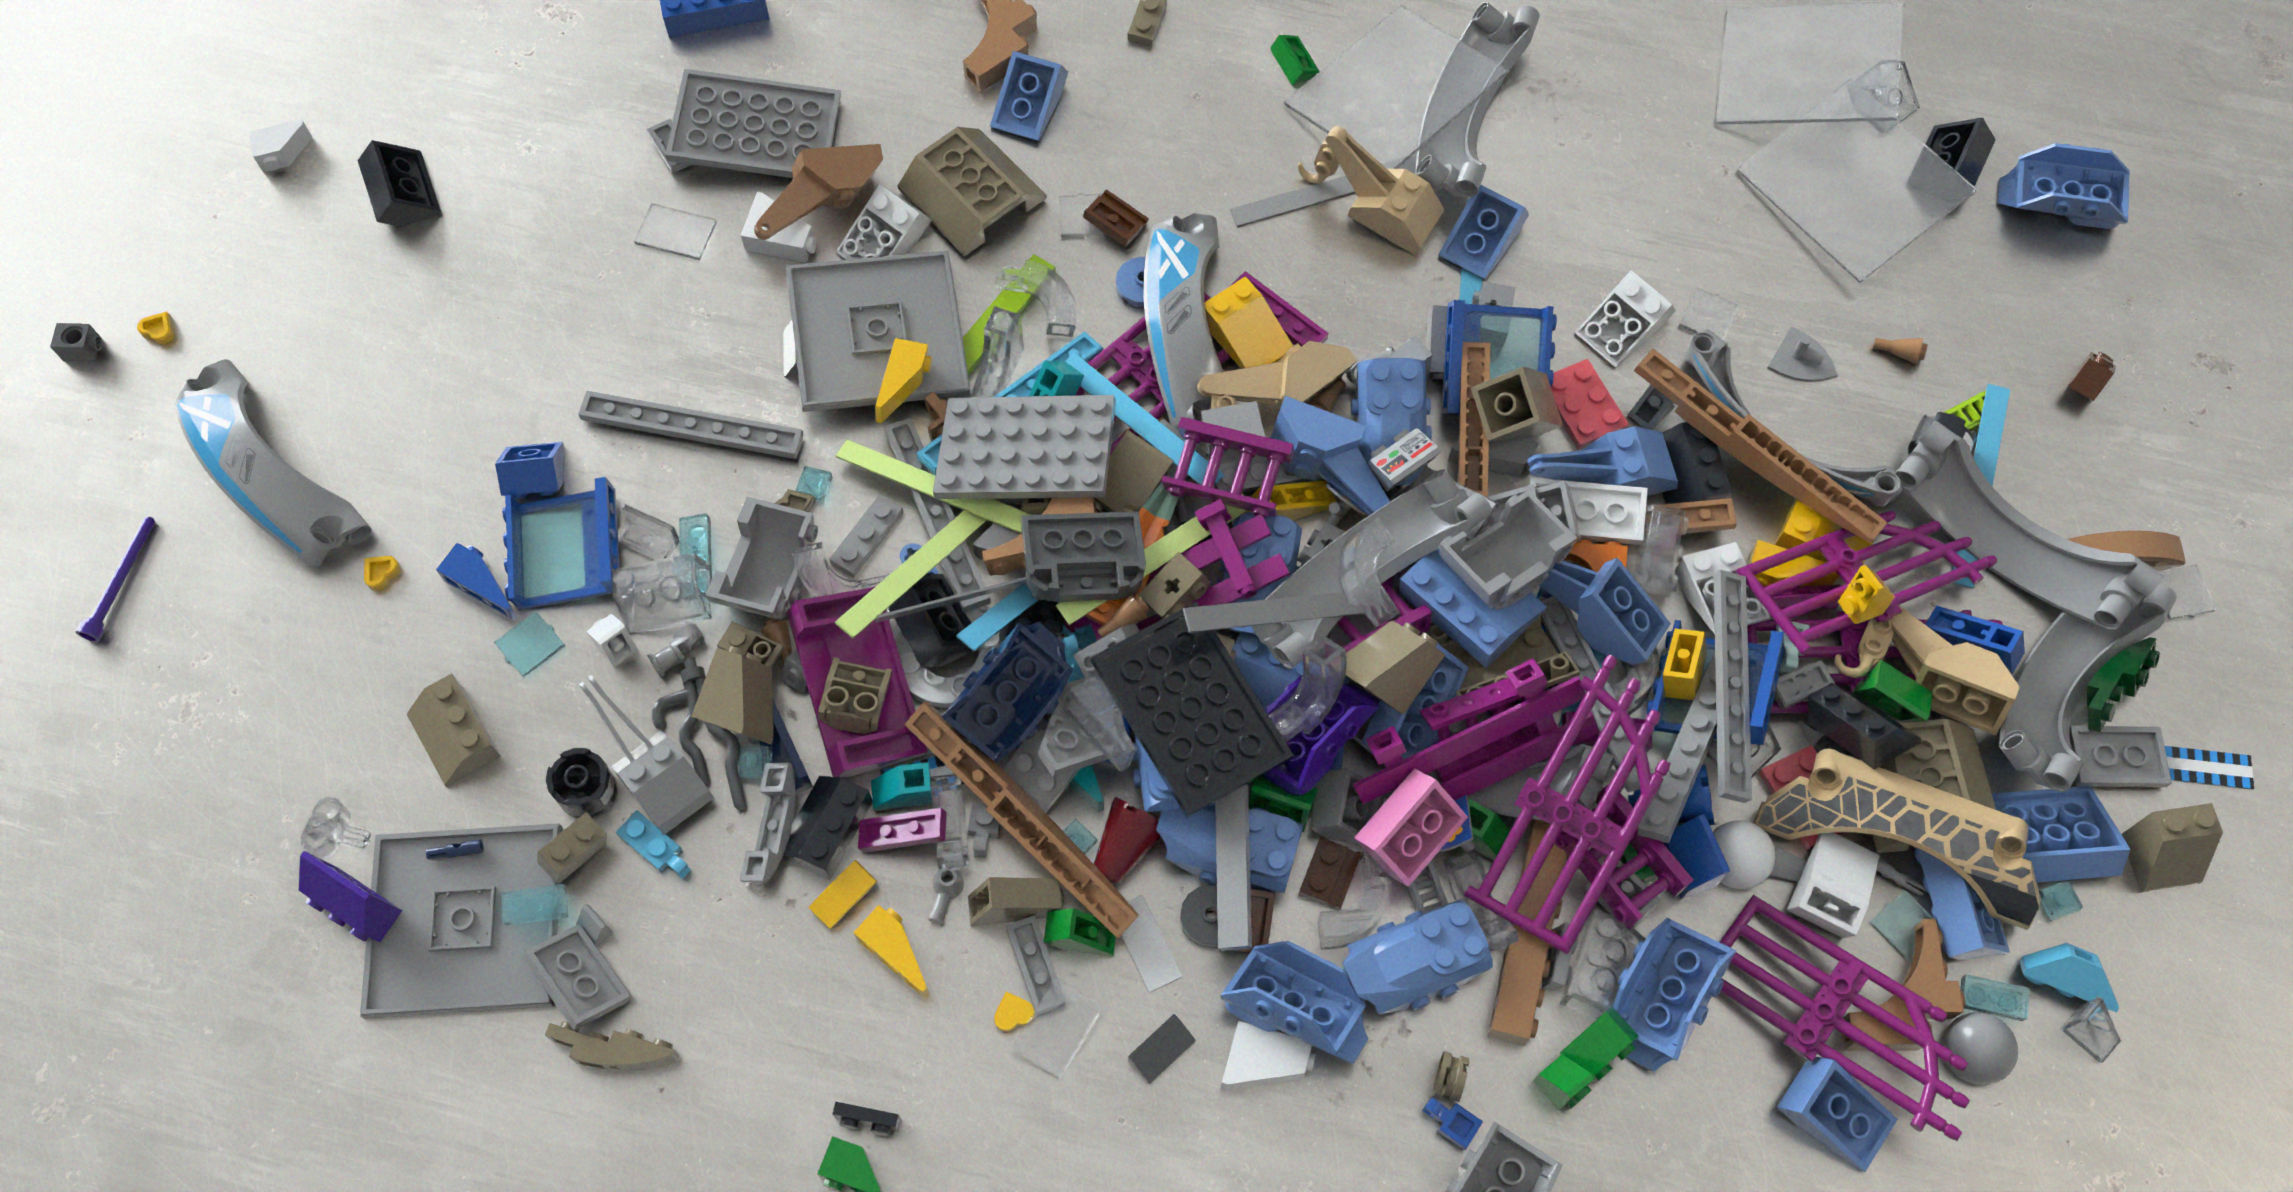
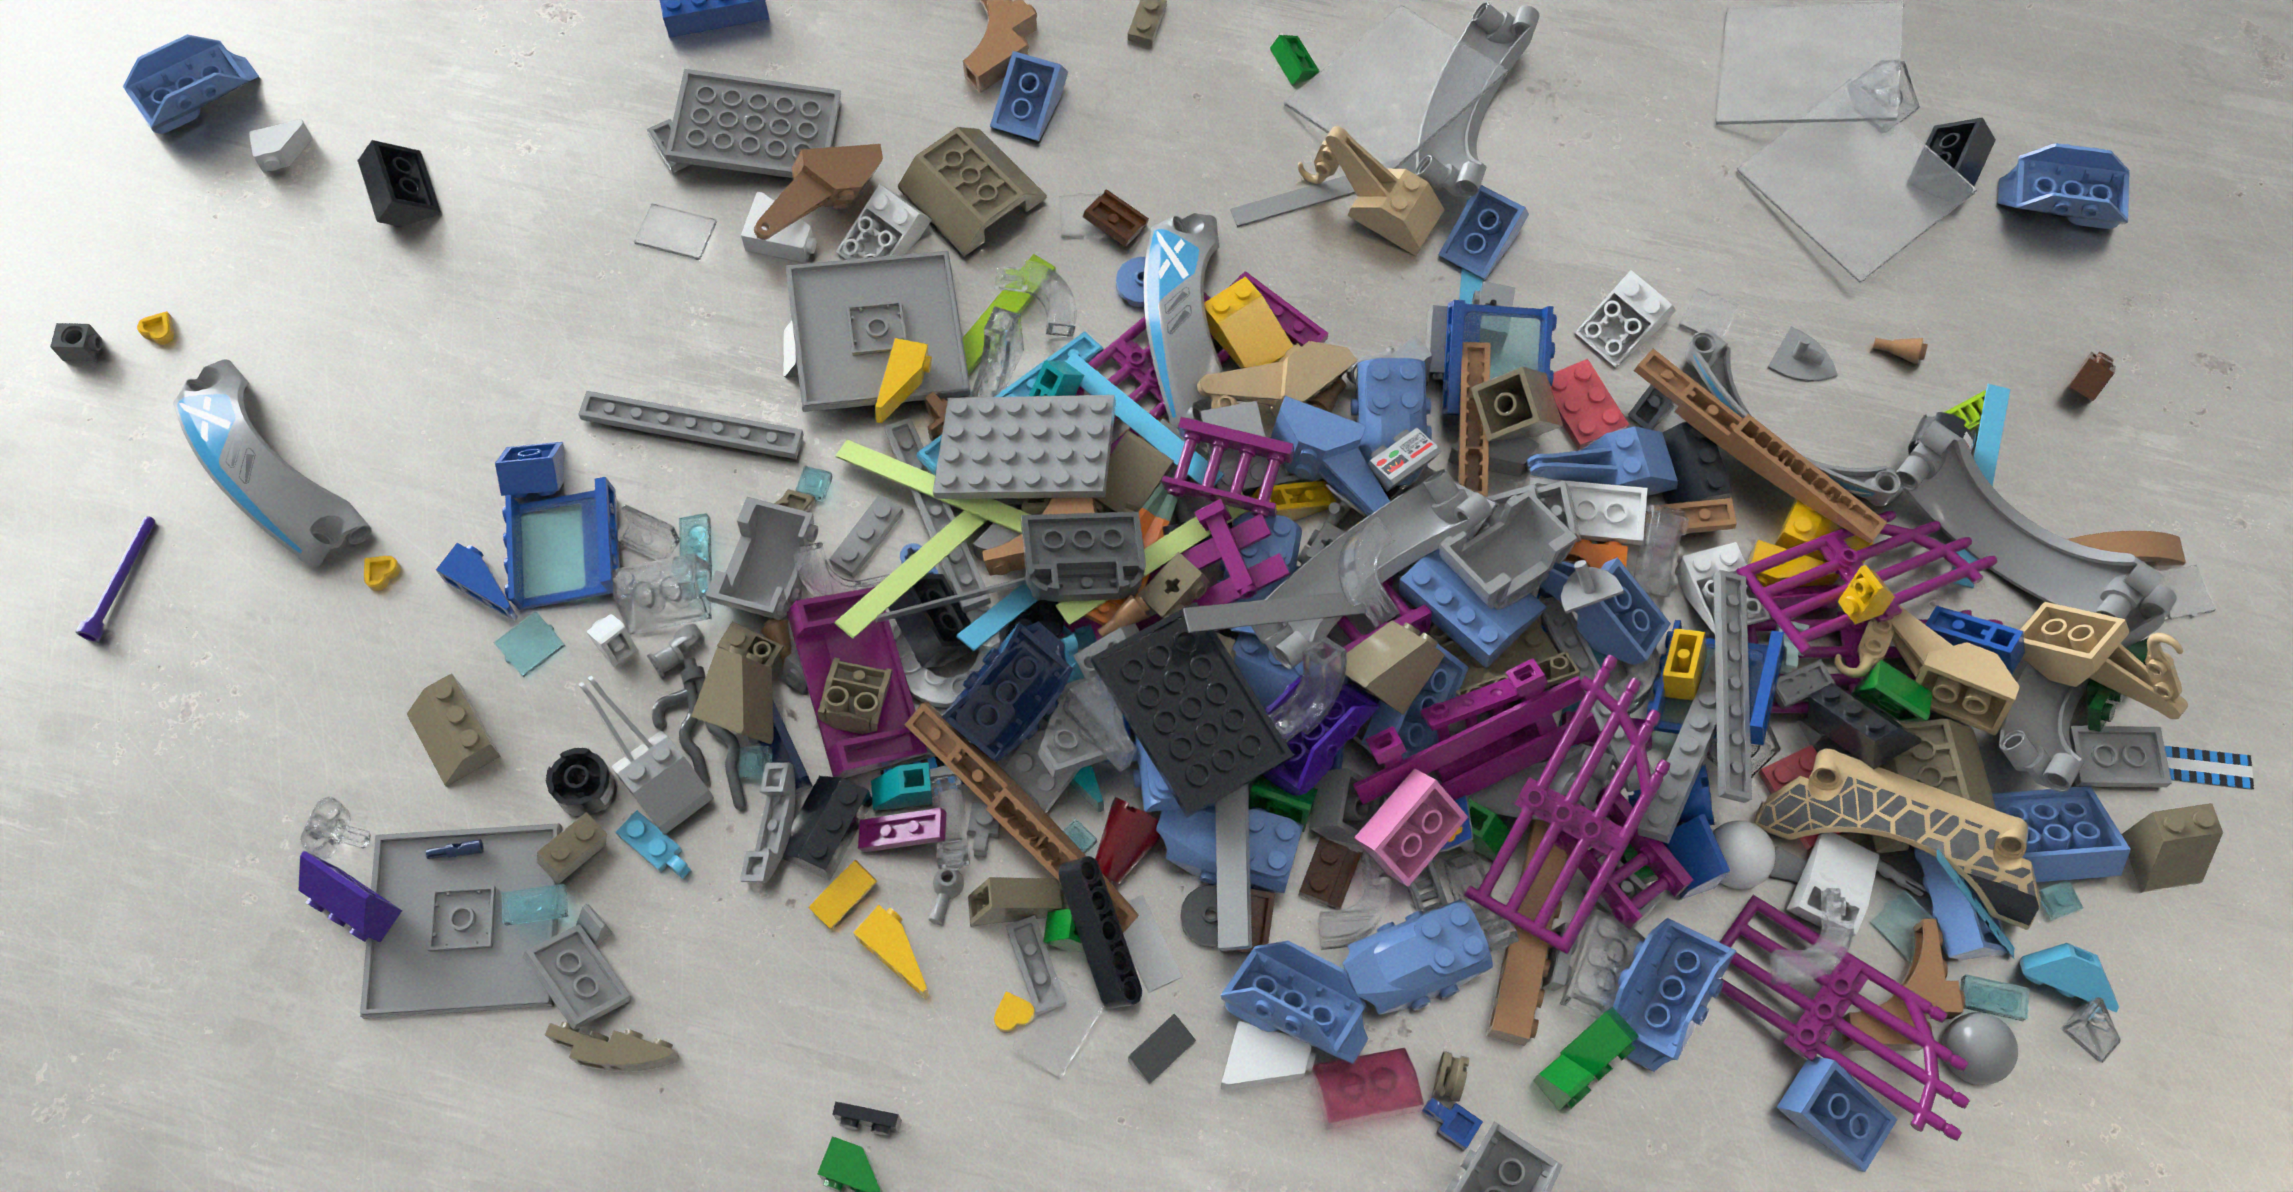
(181, 78): none -> medium blue slope
(1100, 932): none -> black beam
(1369, 1089): none -> clear pink slope
(1588, 587): none -> light grey shield
(1835, 938): none -> clear arch
(1975, 903): none -> medium azure piece
(2081, 645): none -> tan slope

